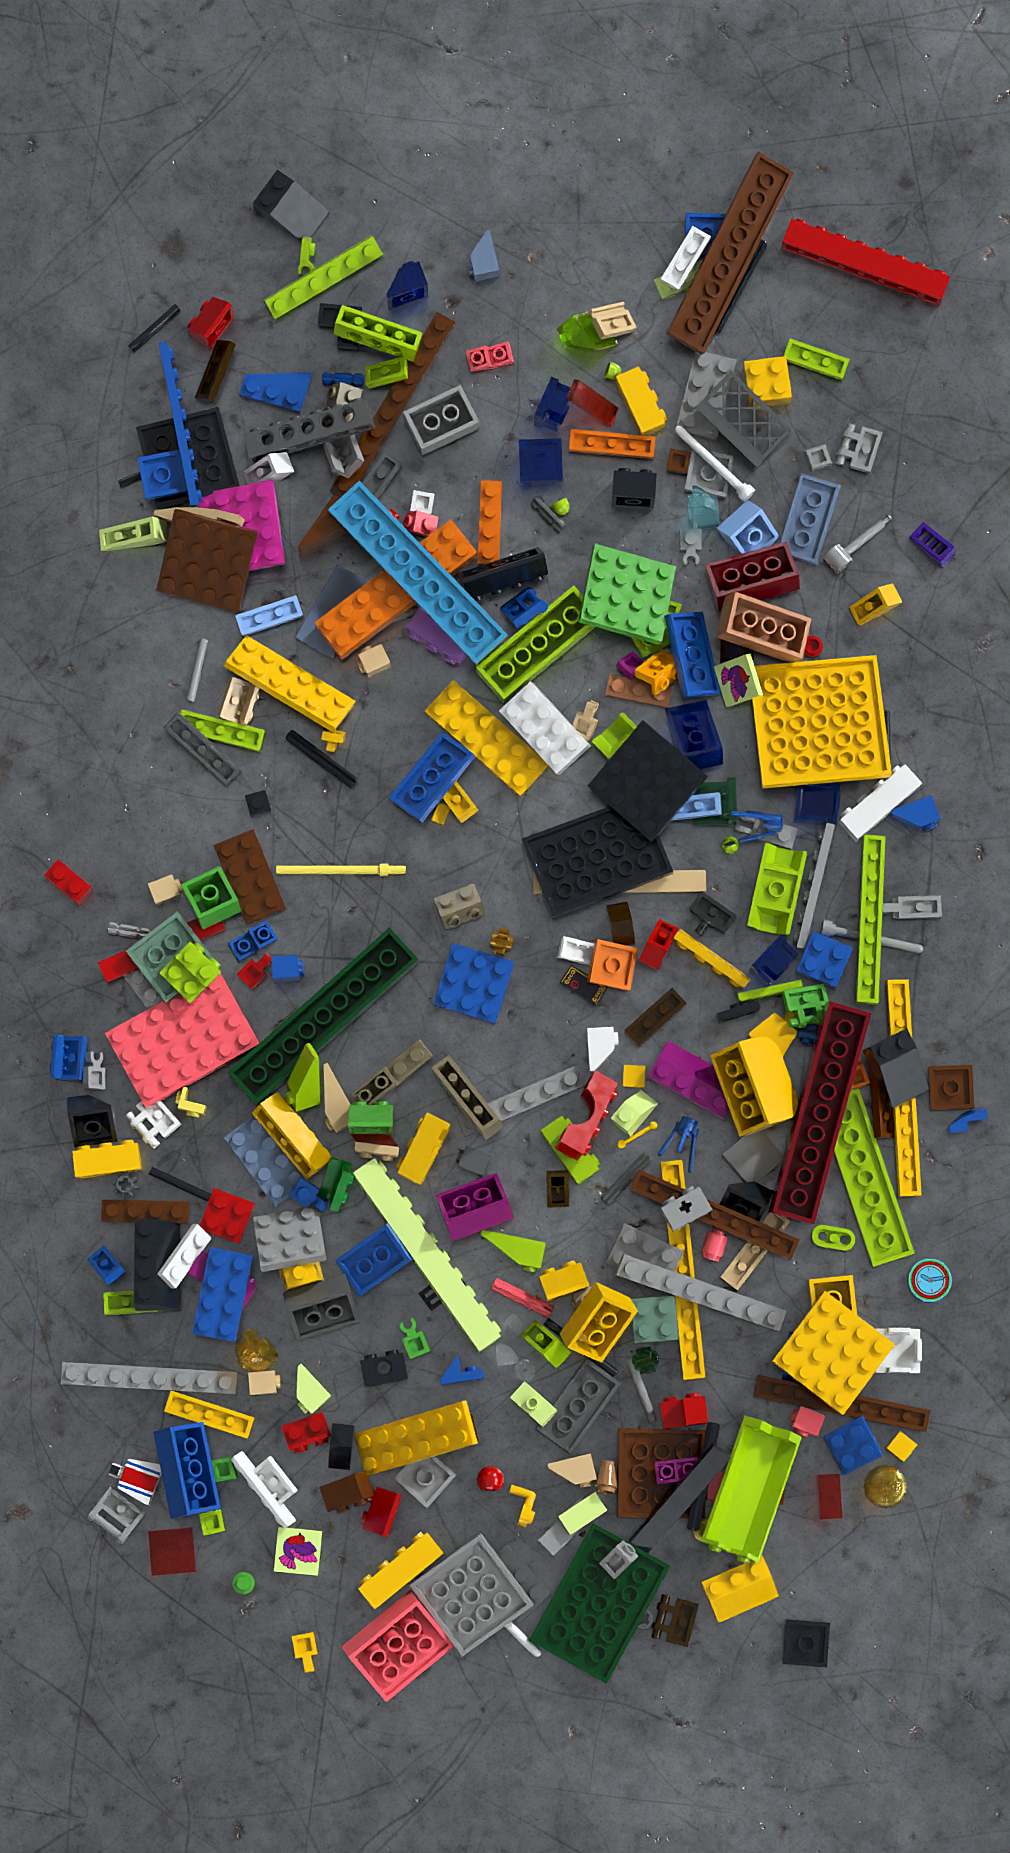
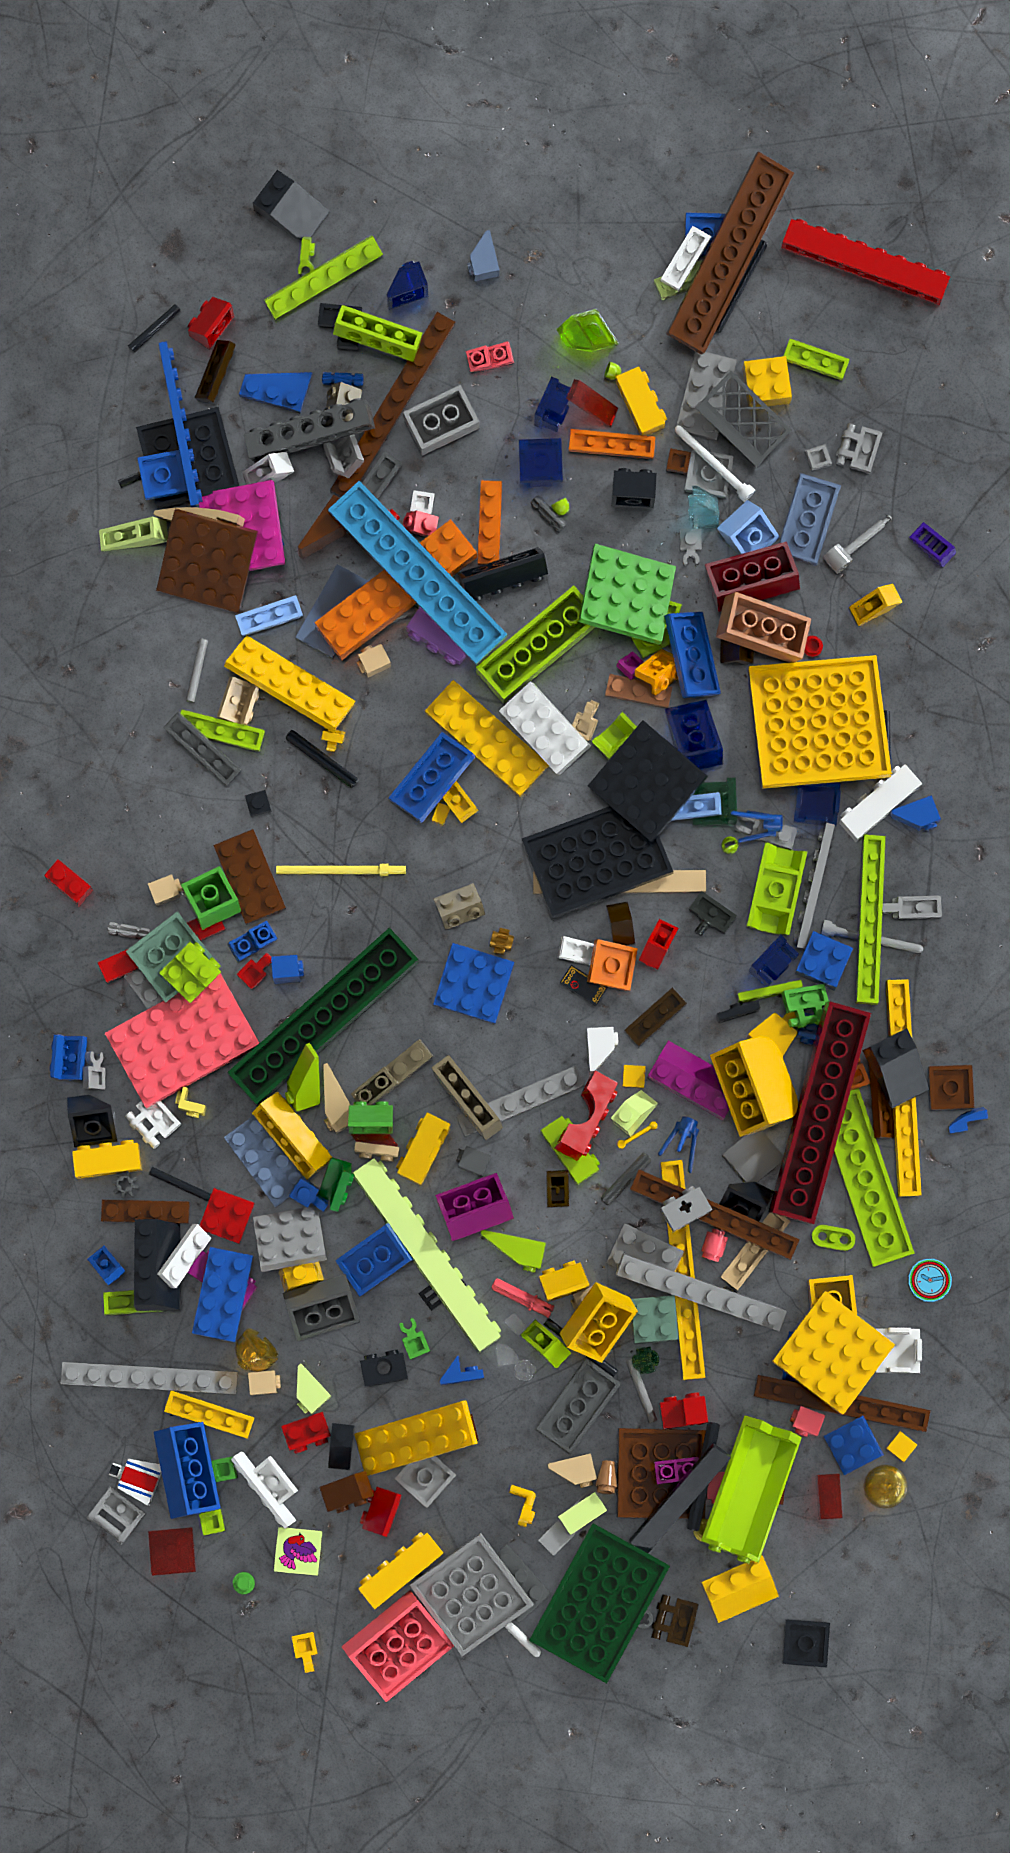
(386, 372): lime plate -> none
(490, 1479): red piece -> none
(519, 612): blue plate -> none
(533, 1404): yellowish green plate -> none
(612, 320): tan plate -> none
(619, 1559): light grey bracket -> none
(718, 964): yellow plate -> none
(738, 680): yellowish green tile -> none

